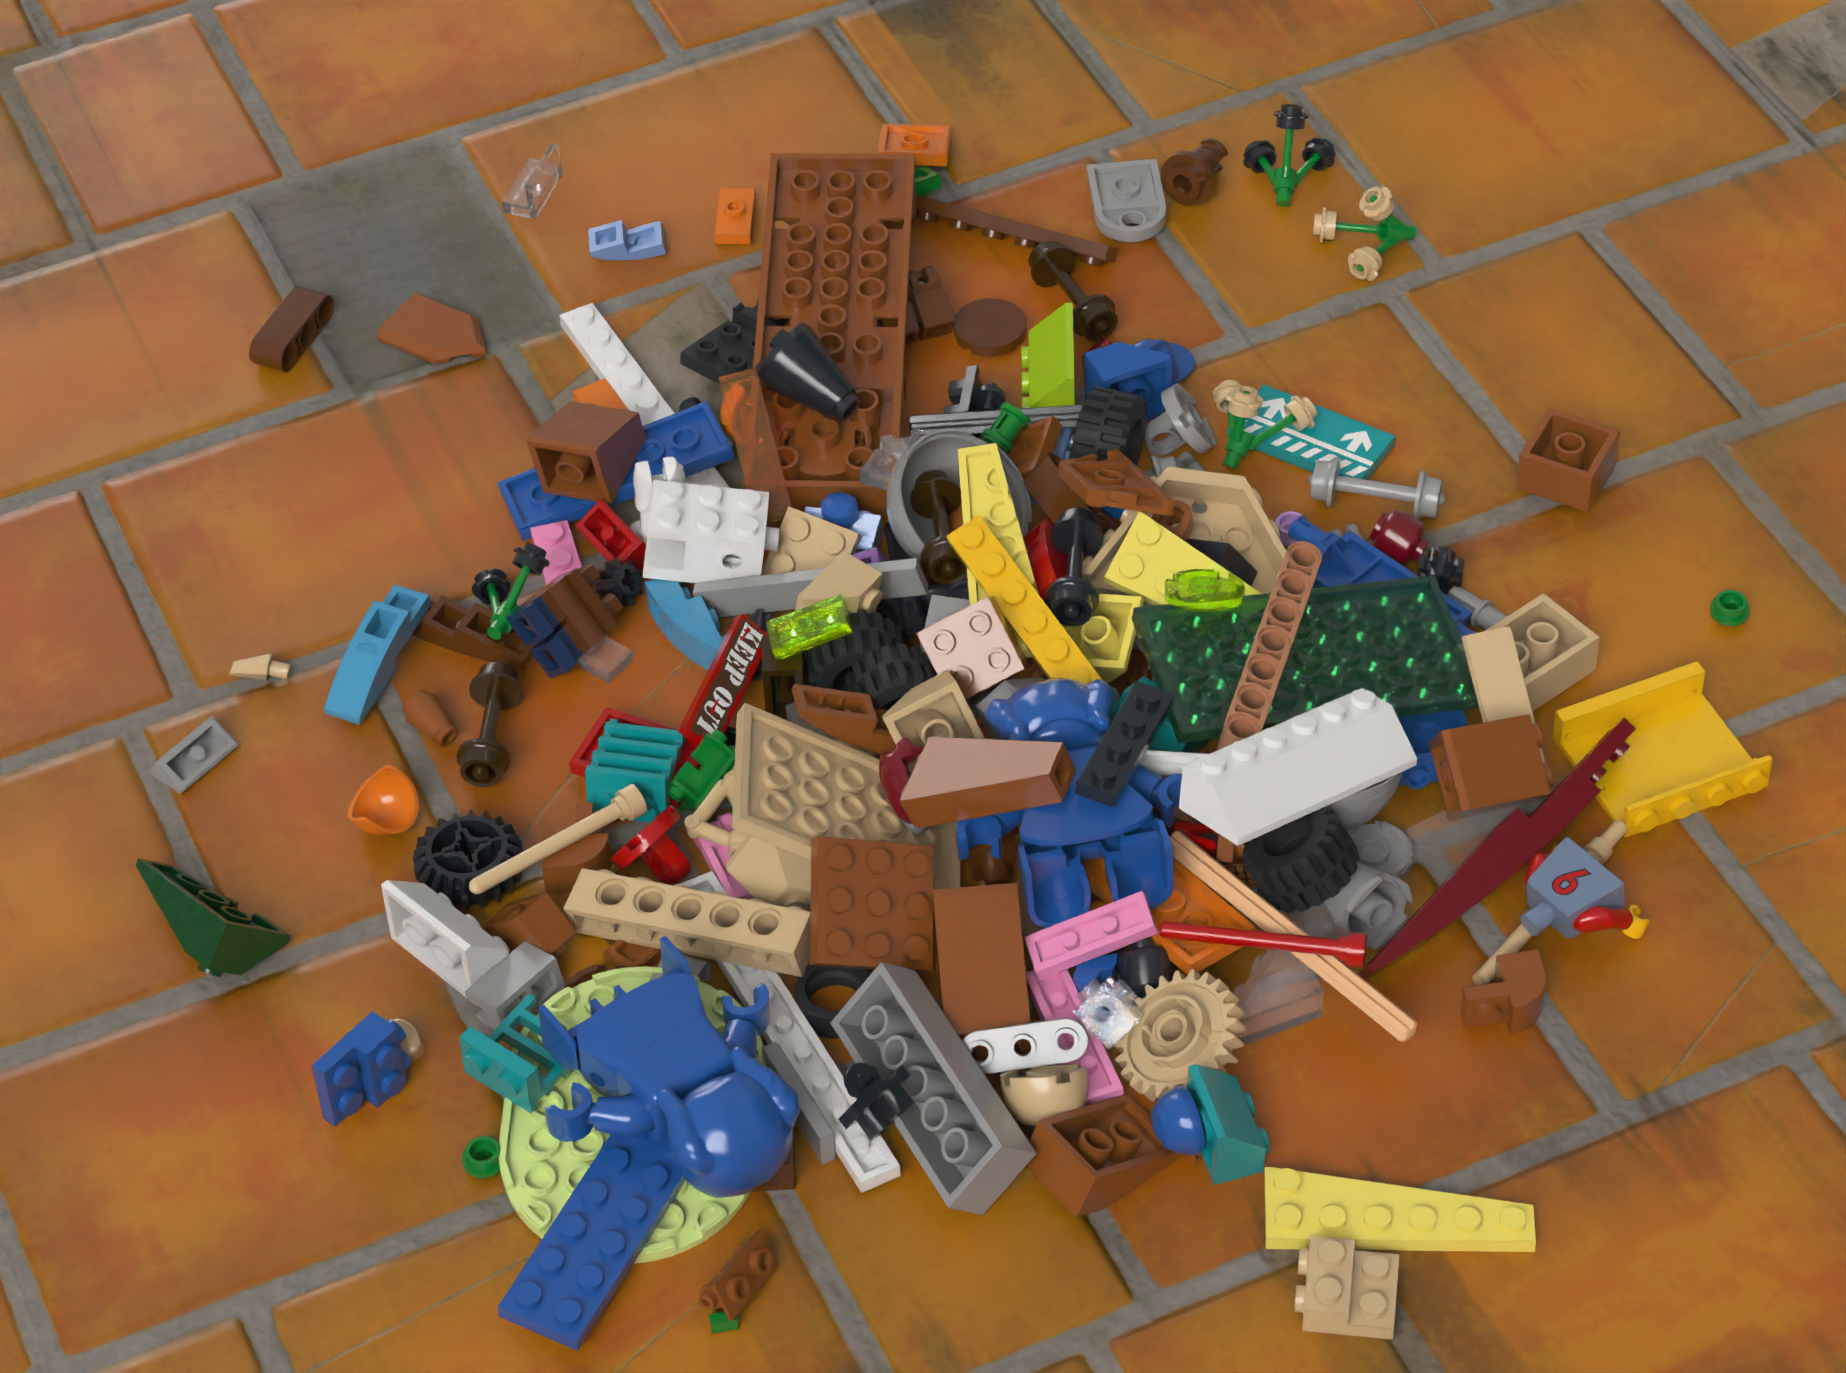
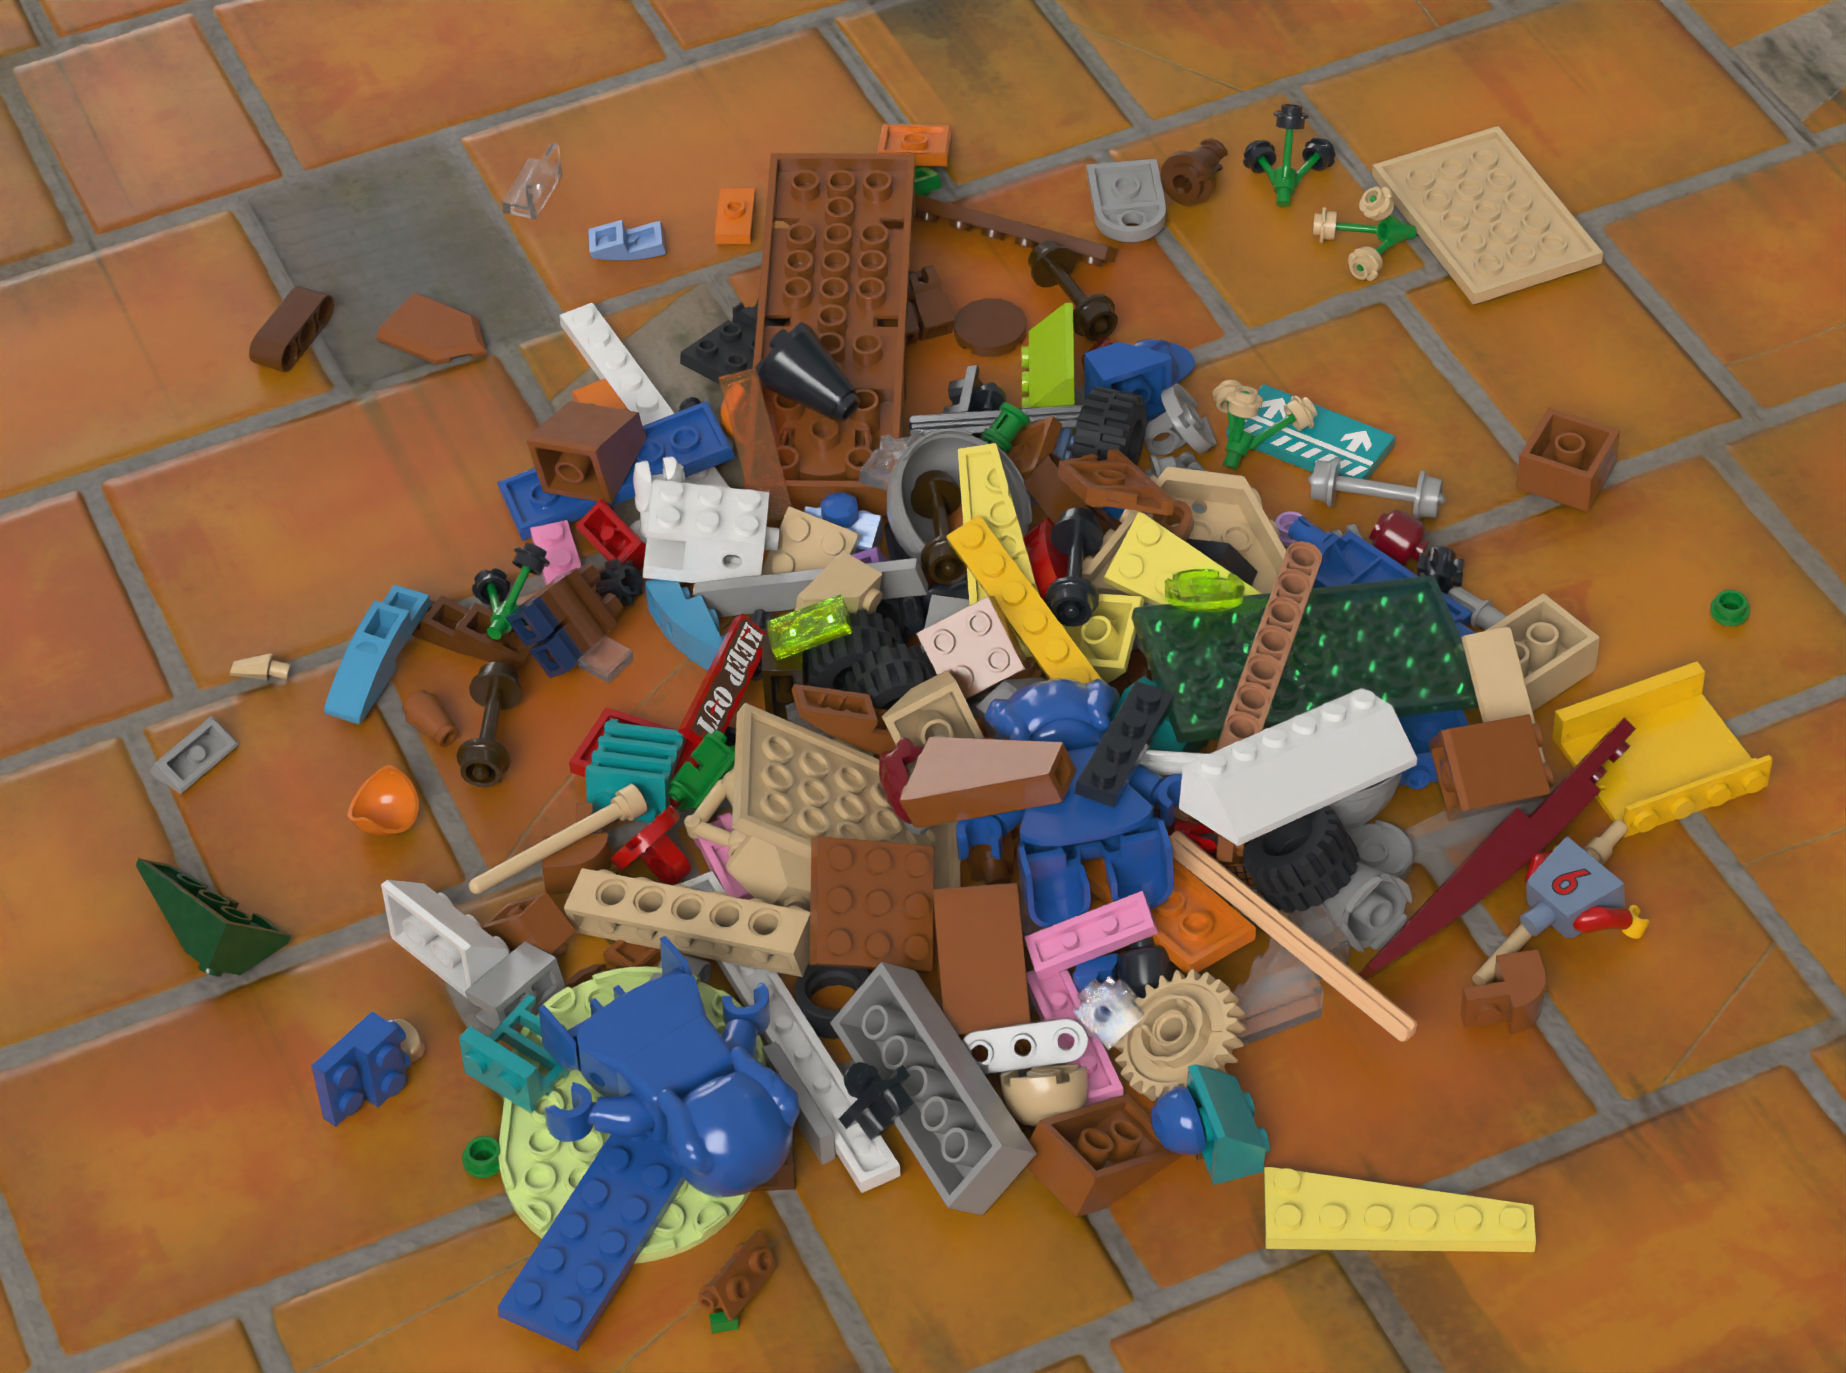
(463, 850): black gear -> none
(1347, 948): red piece -> none
(1347, 1289): tan plate -> none
(1487, 215): none -> tan plate

